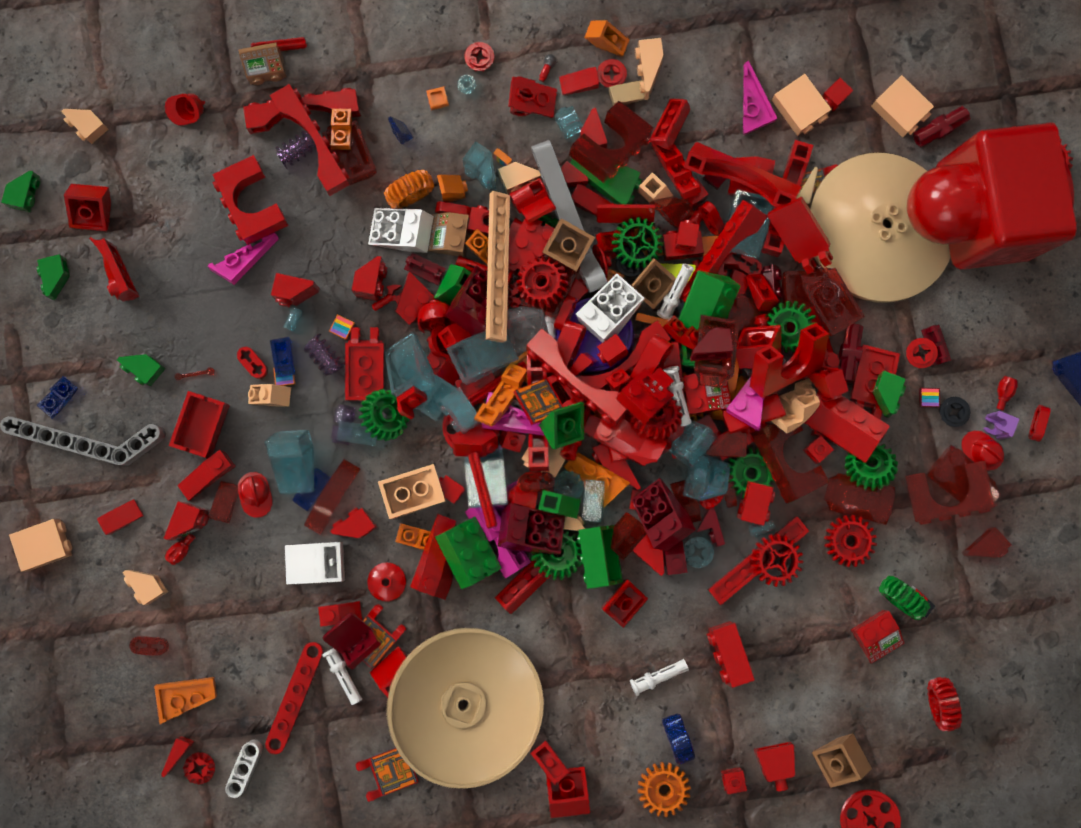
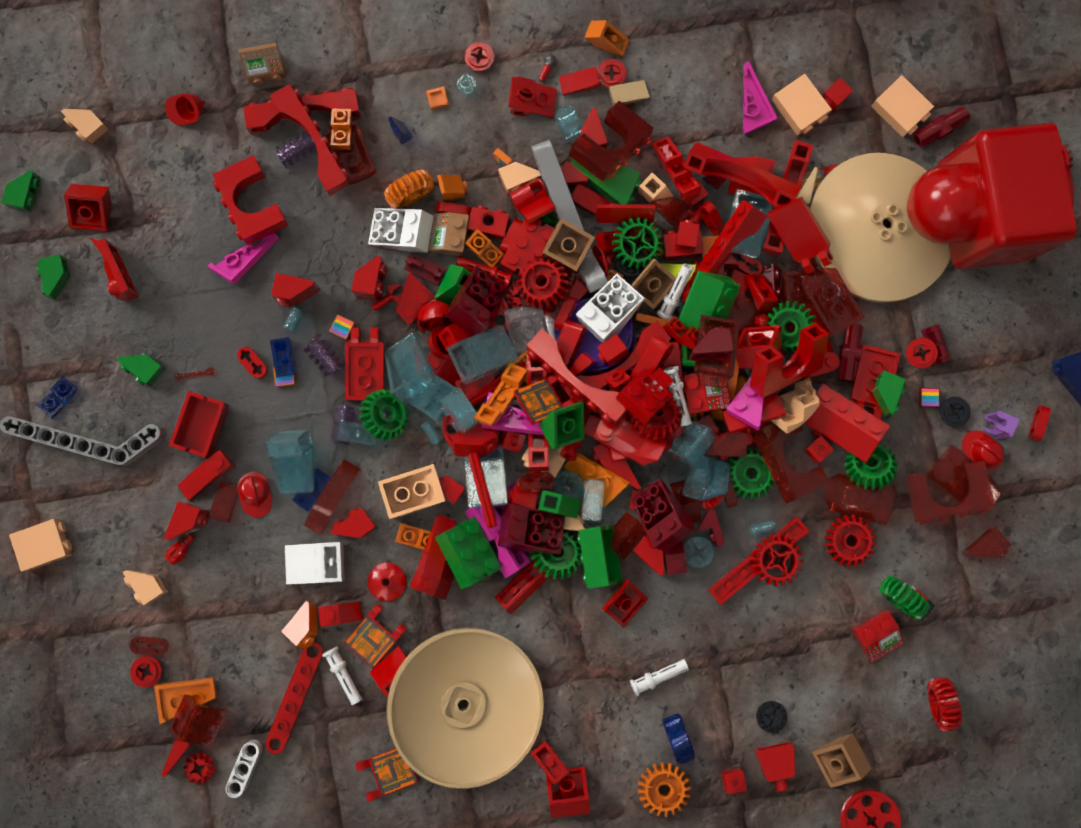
(120, 517): red slope -> none
(137, 674): none -> red gear
(196, 722): none -> clear red bracket
(269, 395): light nougat slope -> none
(286, 44): red axle -> none
(303, 626): none -> slope
(352, 639): dark red bracket -> none
(410, 400): red bracket -> none
(431, 433): none -> clear light blue pin
(479, 165): clear light blue slope -> none
(498, 267): light nougat plate -> none
(650, 59): light nougat slope -> none
(670, 123): red slope -> none
(730, 654): red piece -> none
(756, 503): red brick -> none
(764, 722): none -> black gear
(829, 382): red slope -> none
(1006, 390): red piece -> none

